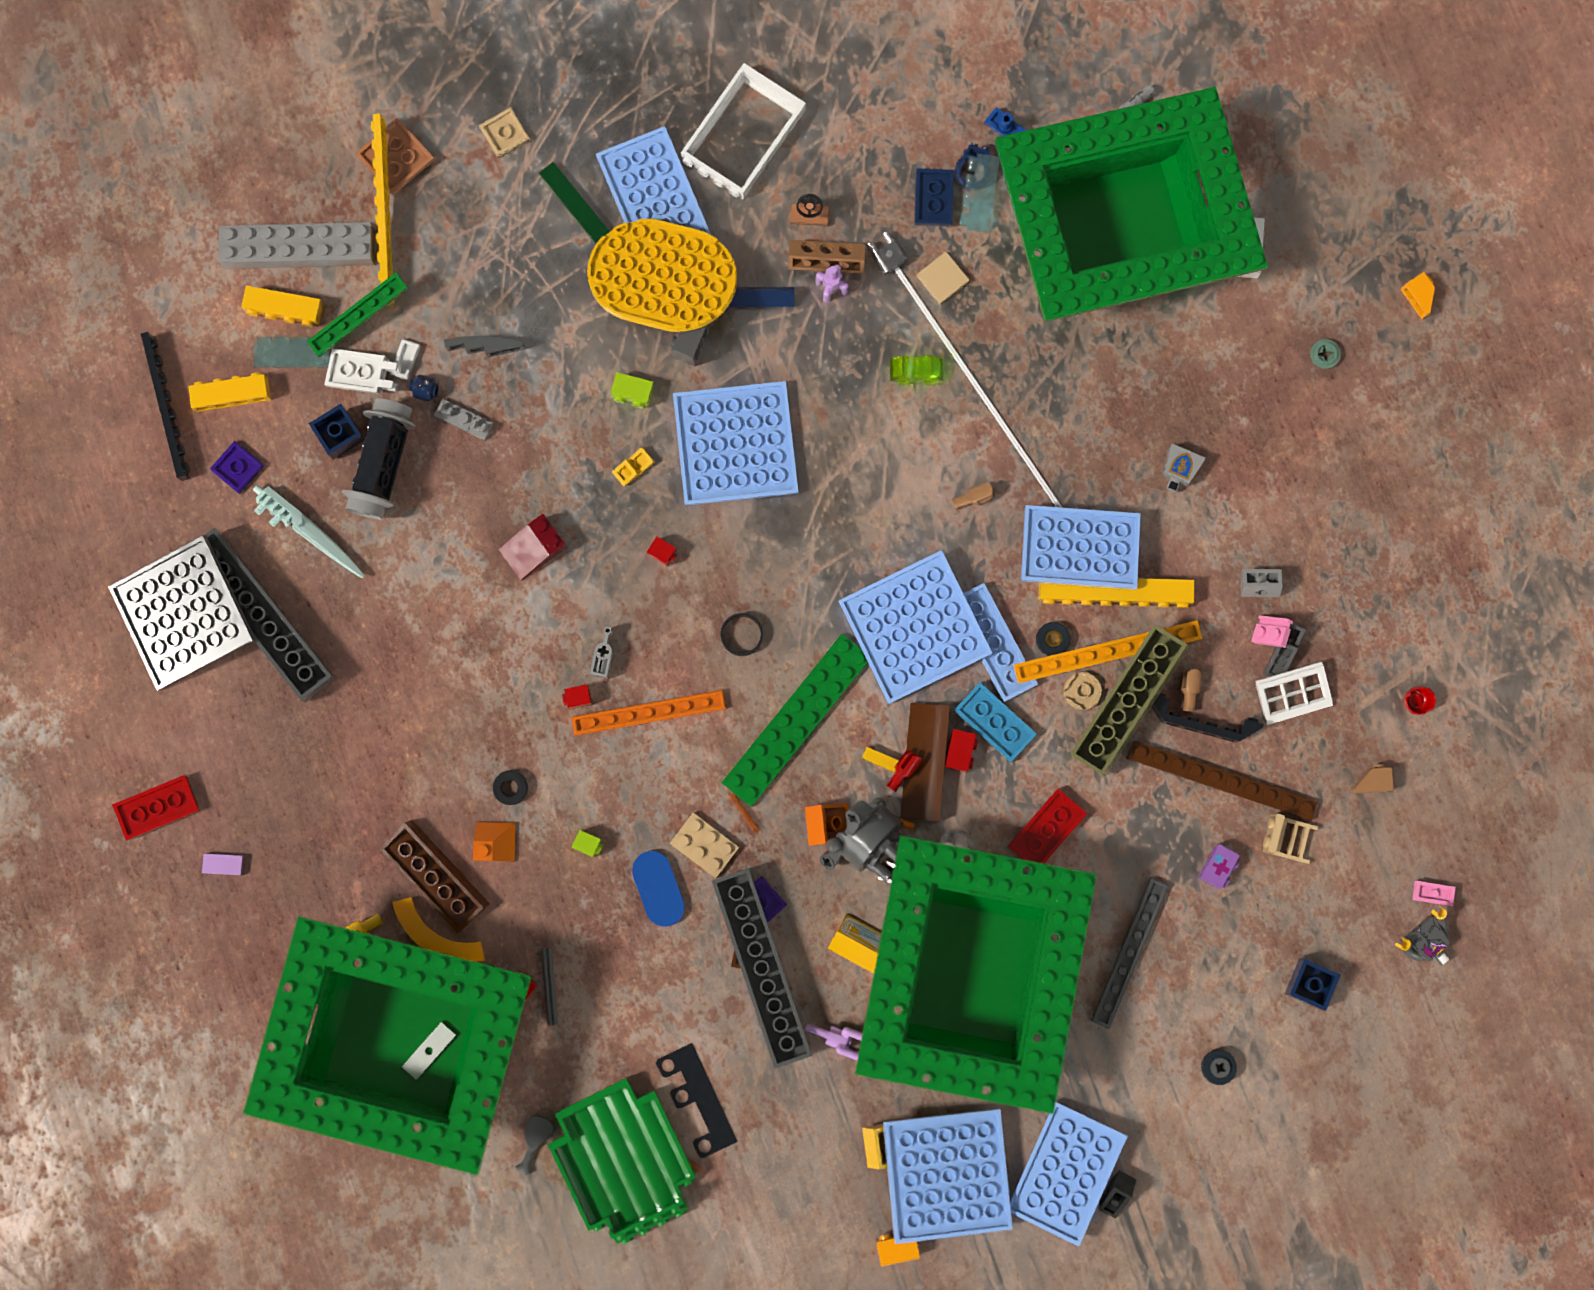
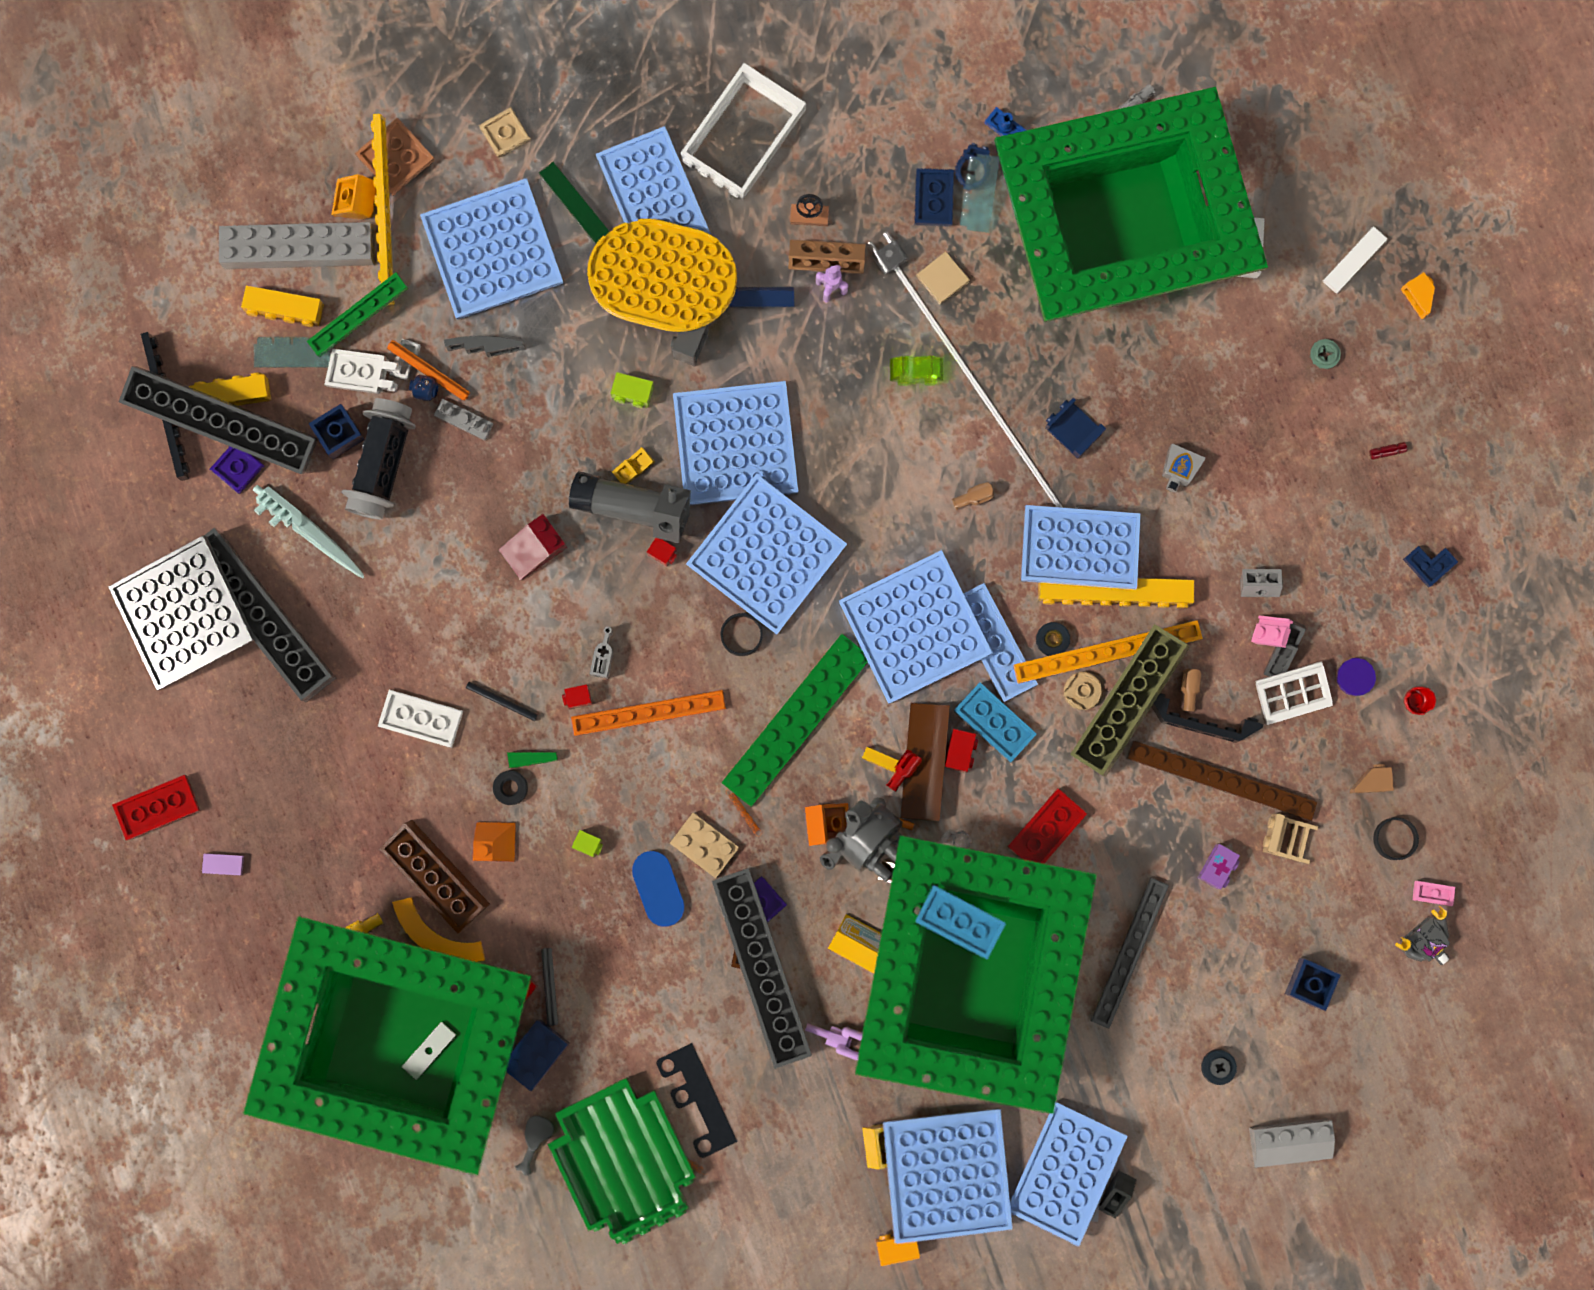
(218, 419): none -> dark grey brick
(354, 197): none -> light orange slope
(420, 718): none -> white tile
(428, 370): none -> orange axle
(491, 249): none -> light blue plate
(501, 701): none -> black bar
(522, 759): none -> green piece
(535, 1054): none -> dark blue brick
(663, 511): none -> dark grey piece
(766, 554): none -> light blue plate
(960, 922): none -> dark azure plate
(1073, 428): none -> dark blue panel
(1292, 1142): none -> light grey slope
(1354, 260): none -> white tile
(1356, 677): none -> dark purple tile
(1389, 450): none -> dark red axle
(1415, 838): none -> black tyre
(1430, 569): none -> dark blue plate

